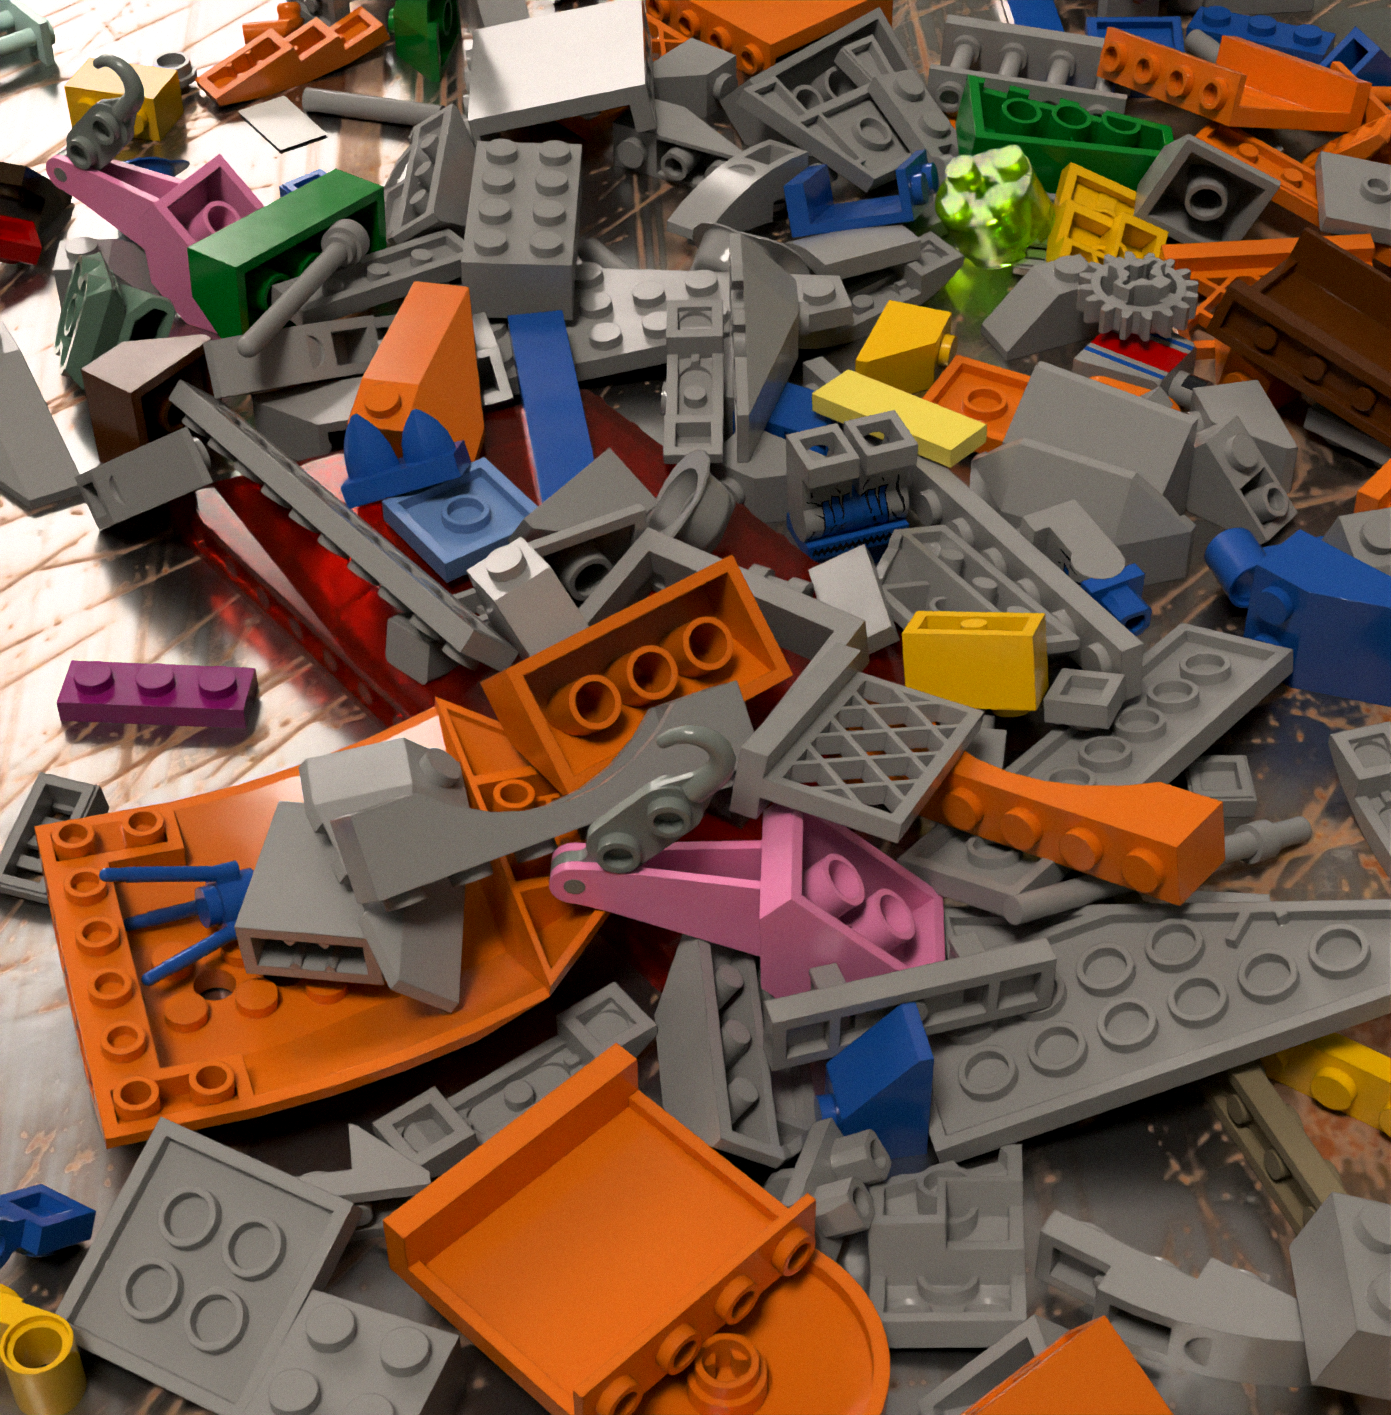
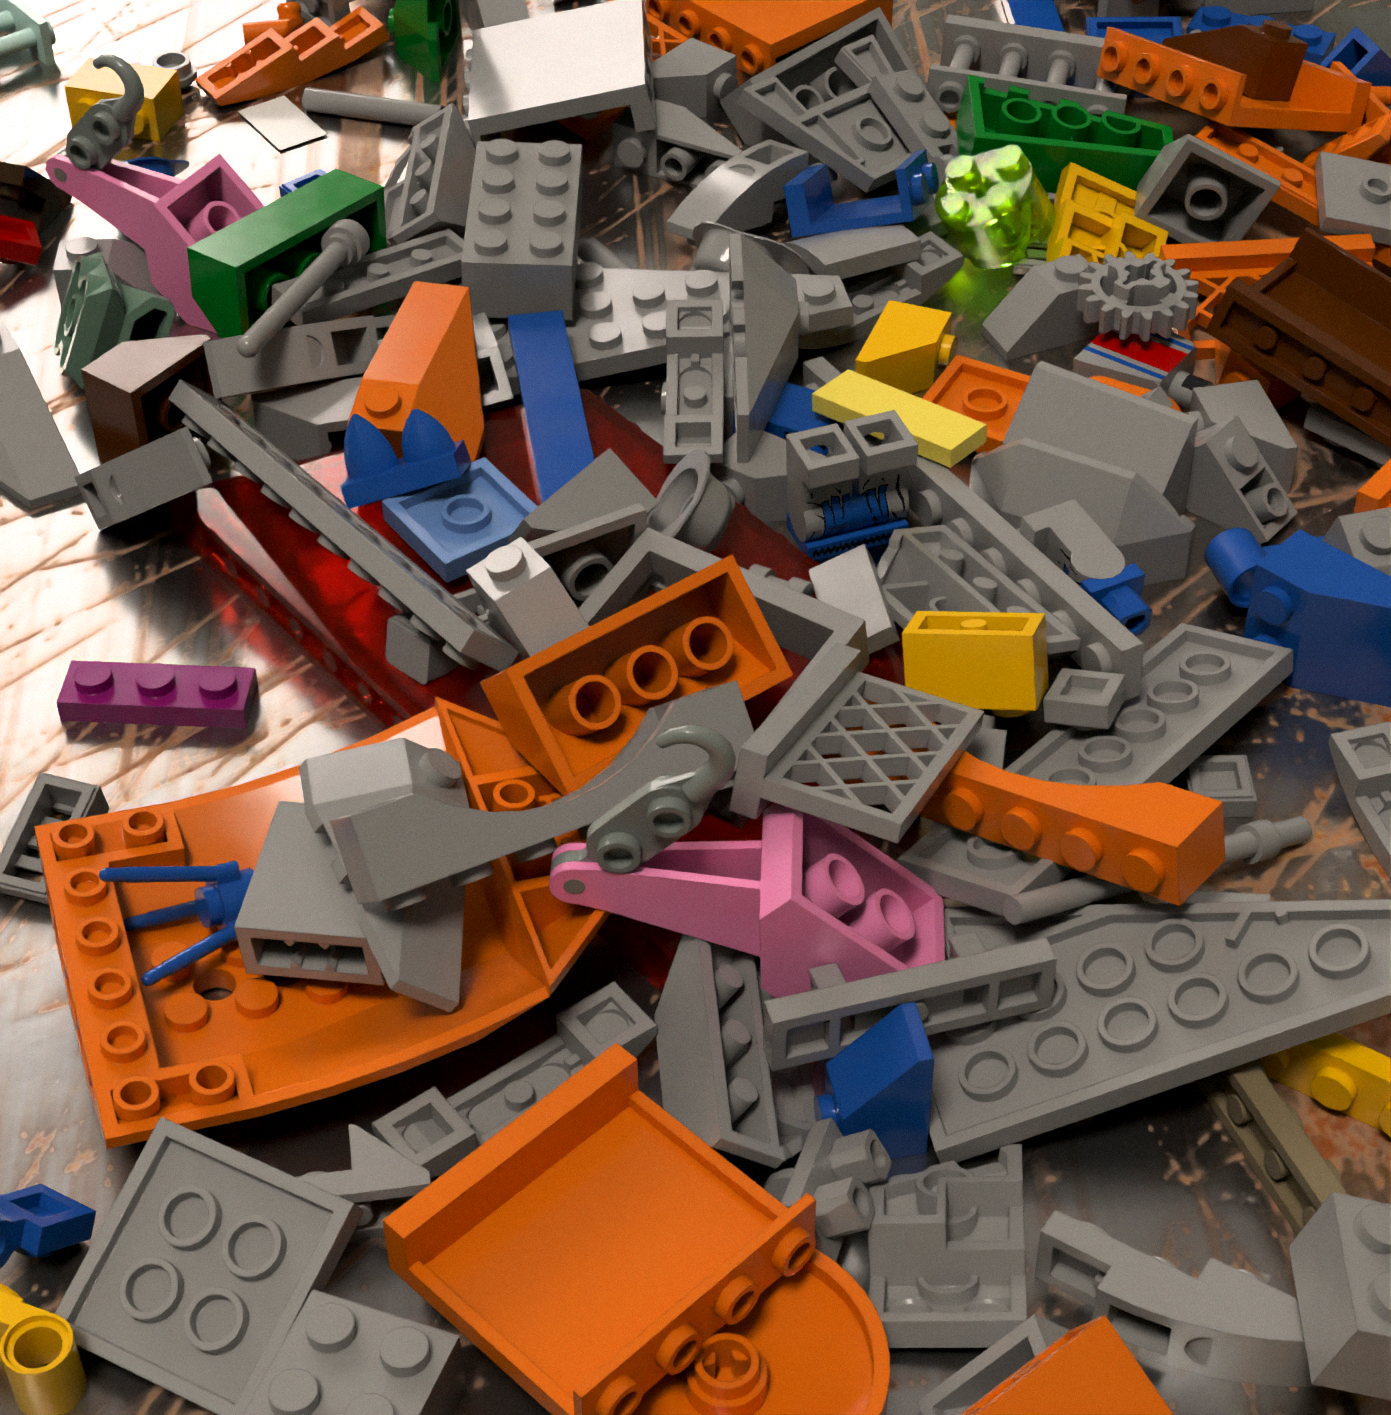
(1262, 53): none -> reddish brown slope

